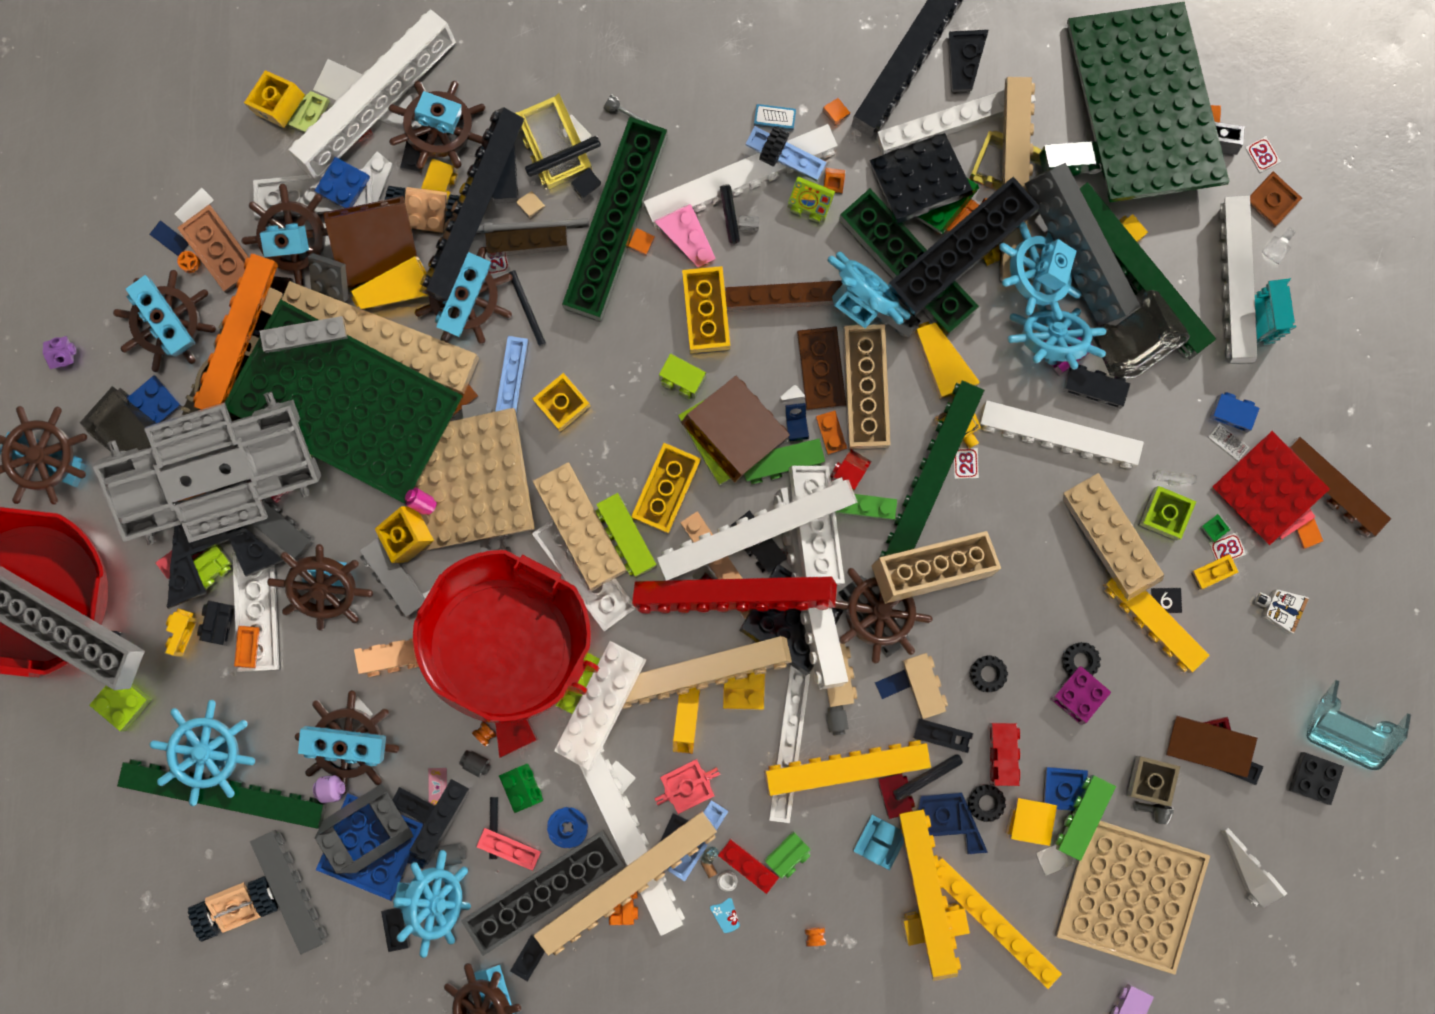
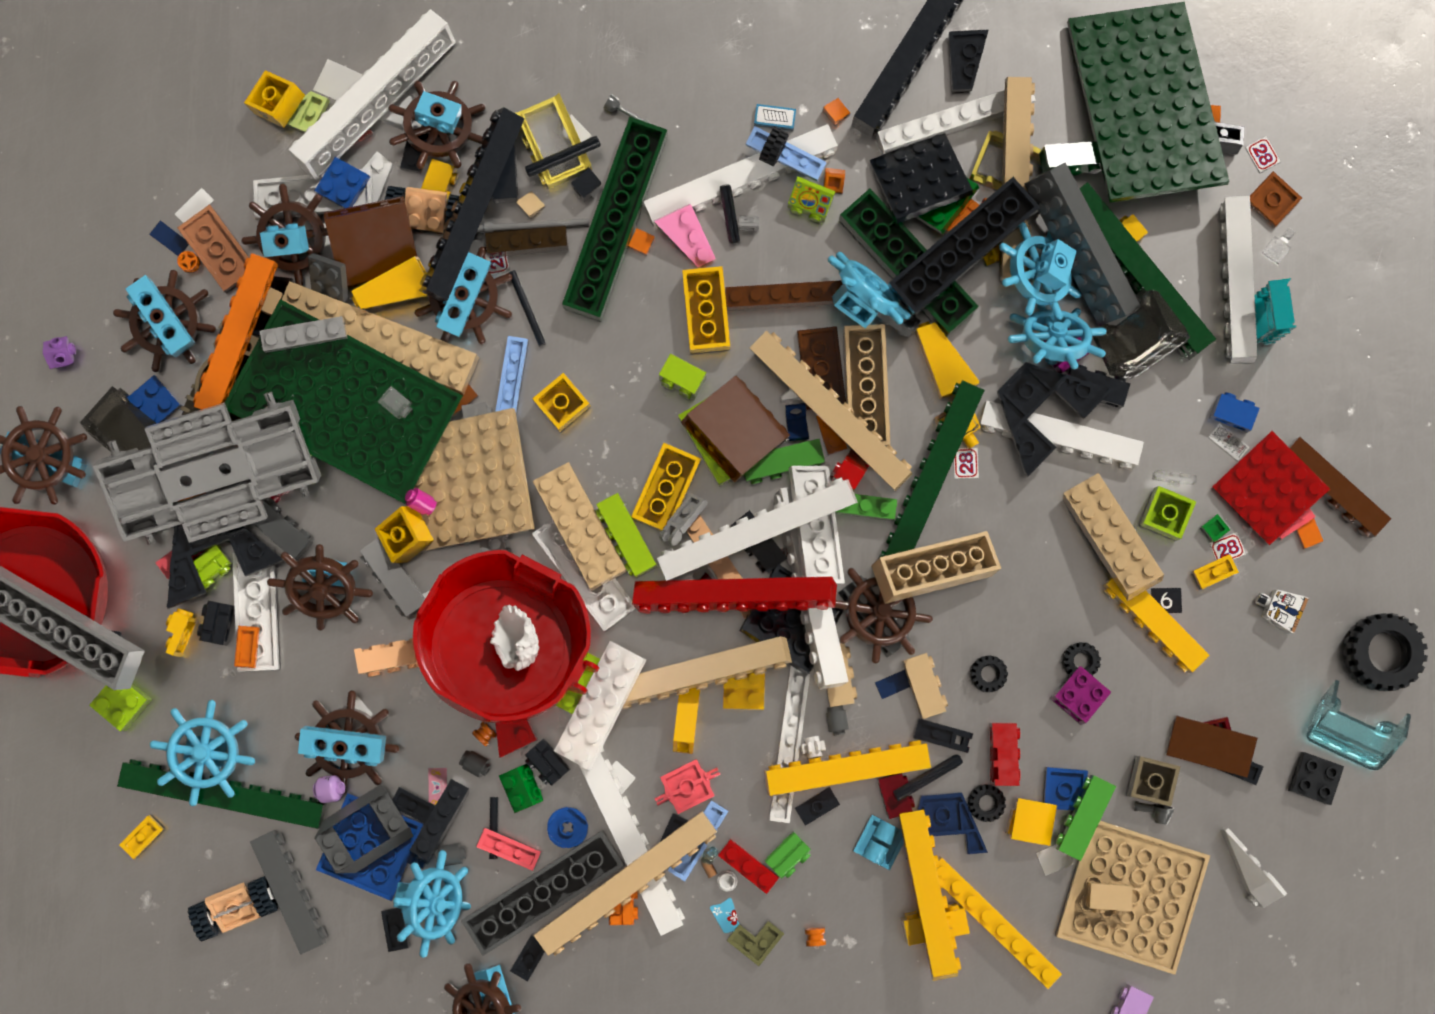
(141, 837): none -> yellow plate
(395, 403): none -> clear piece
(515, 638): none -> white hair
(546, 762): none -> black brick
(682, 519): none -> light grey hinge
(757, 946): none -> olive plate
(813, 747): none -> white gear
(817, 806): none -> black plate
(831, 411): none -> tan brick
(1027, 391): none -> black wing
(1109, 897): none -> tan brick
(1411, 652): none -> black tyre

